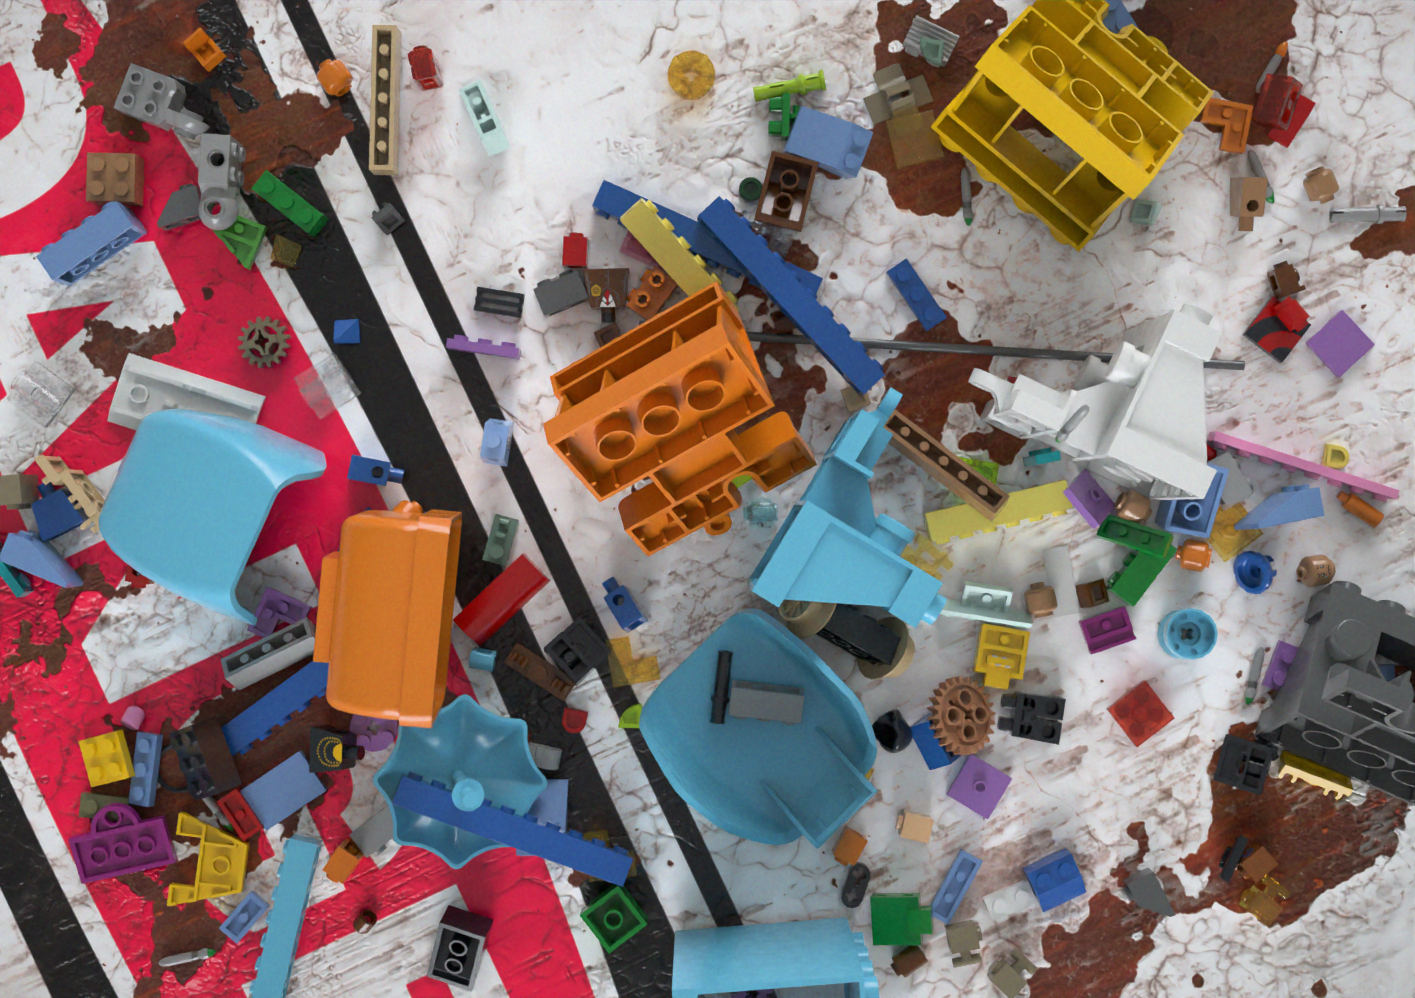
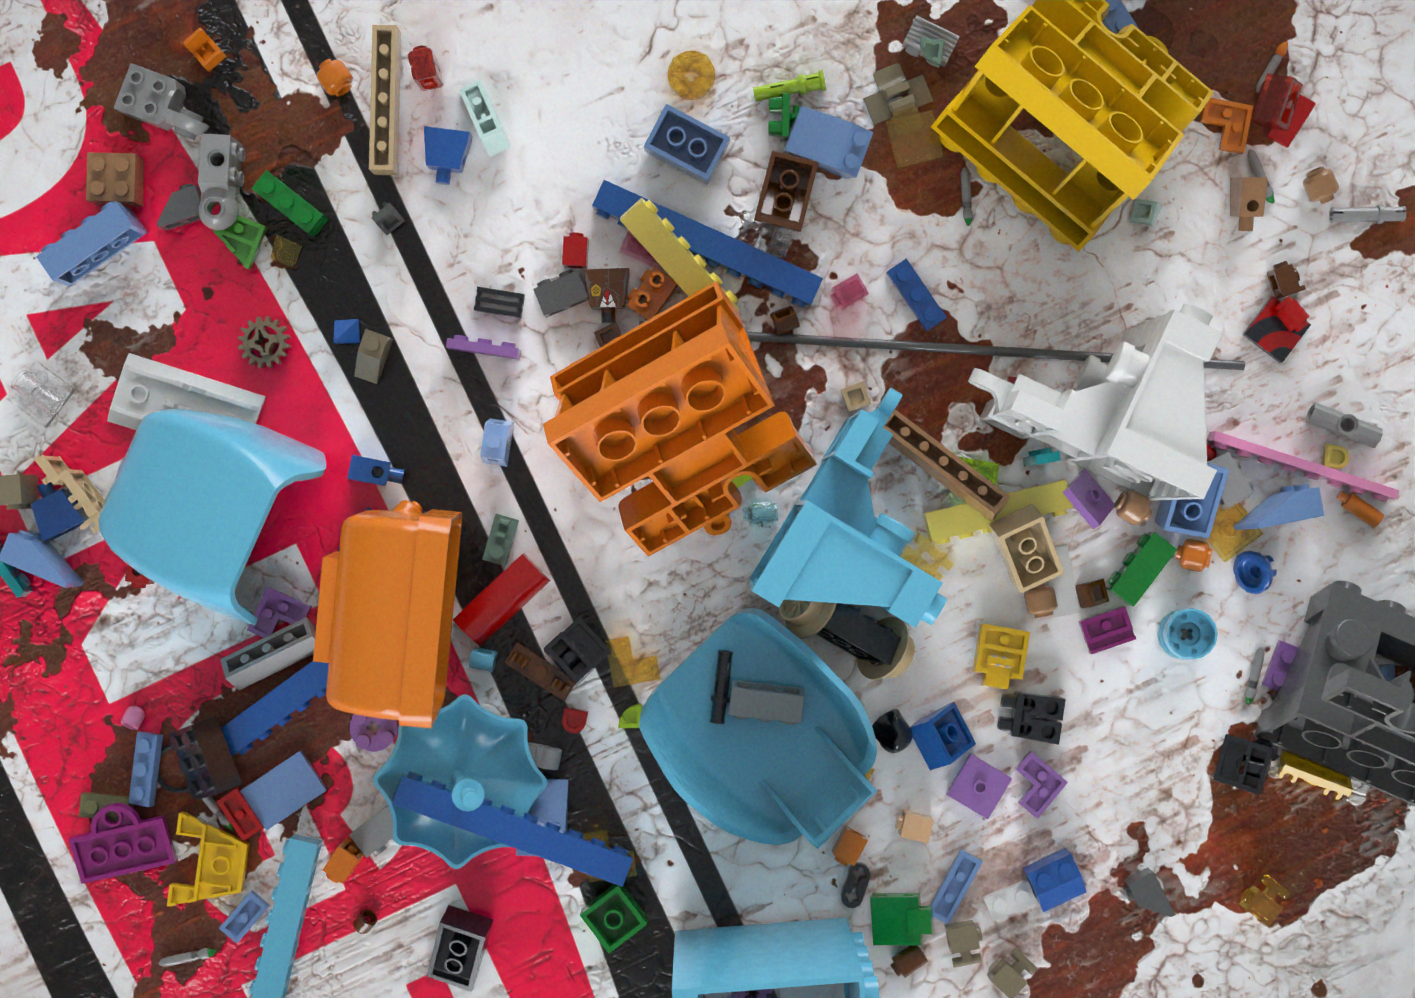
(106, 758): yellow plate -> none
(326, 386): clear plate -> none
(333, 749): black torso -> none
(372, 356): none -> dark tan slope
(446, 151): none -> blue torso
(629, 614): blue torso -> none
(686, 144): none -> medium blue brick
(750, 189): dark green tile -> none
(790, 295): blue brick -> none
(848, 292): none -> clear pink brick
(961, 715): nougat gear -> none
(988, 604): light aqua bracket -> none
(1026, 548): none -> tan brick
(1044, 787): none -> medium lavender plate
(1072, 423): light grey piece -> none
(1135, 536): green plate -> none
(1140, 713): clear red plate -> none
(1231, 858): black tile -> none
(1255, 862): dark orange brick -> none
(1315, 570): medium nougat head -> none
(1339, 343): medium lavender tile -> none
(1357, 429): none -> light grey piece

